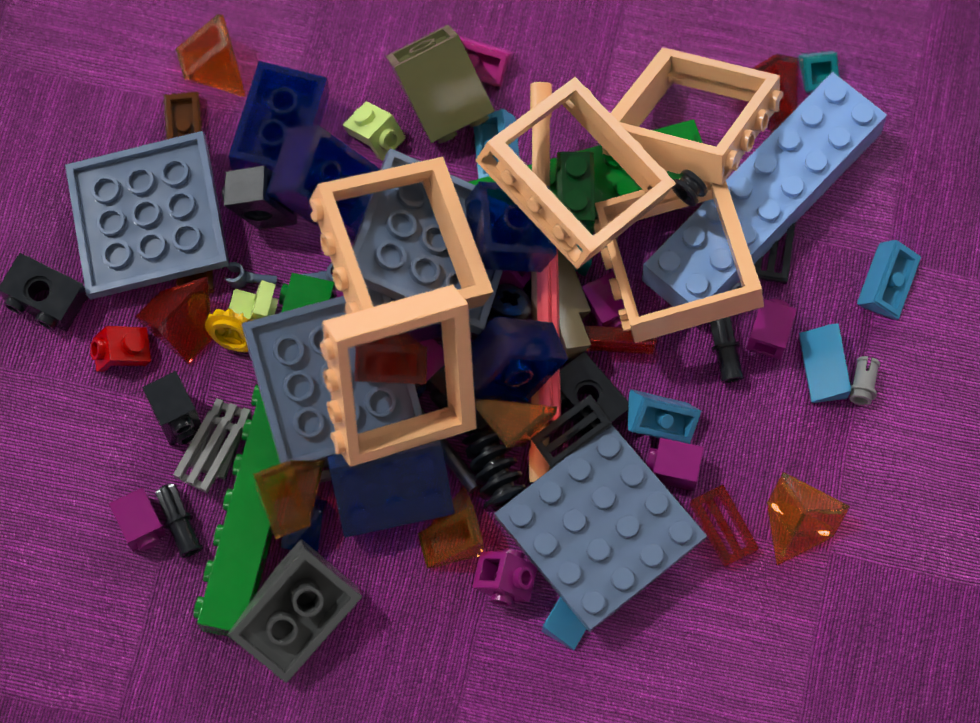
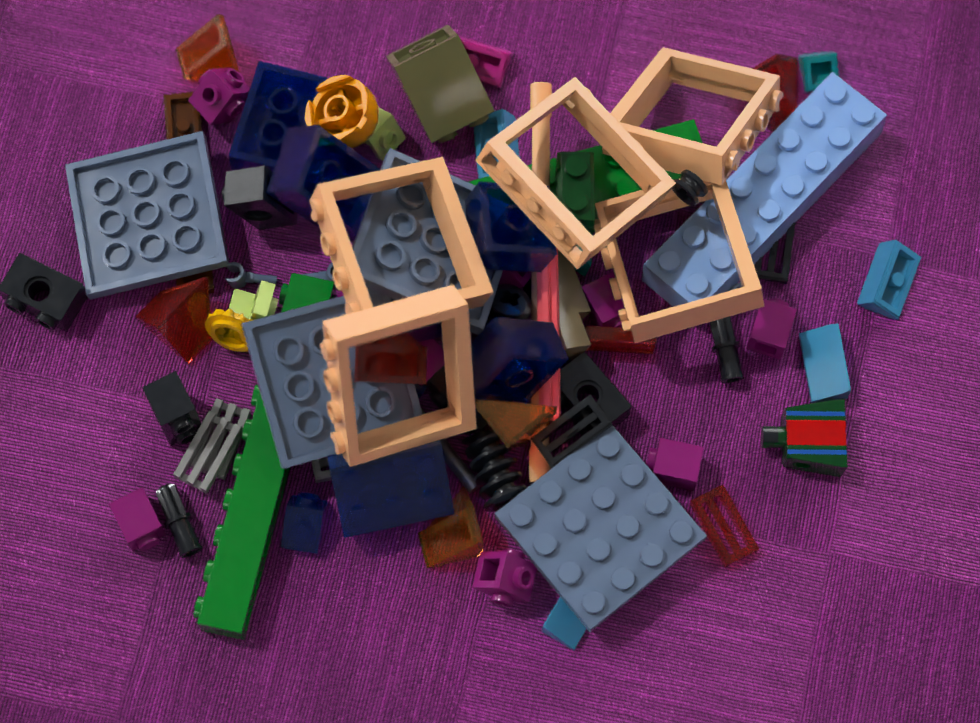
(120, 347): red bracket -> none
(220, 95): none -> magenta brick
(289, 494): clear orange slope -> none
(294, 611): dark grey slope -> none
(344, 110): none -> light orange cylinder
(661, 417): dark azure slope -> none
(801, 517): clear orange slope -> none
(811, 437): none -> torso
(864, 381): light grey pin -> none

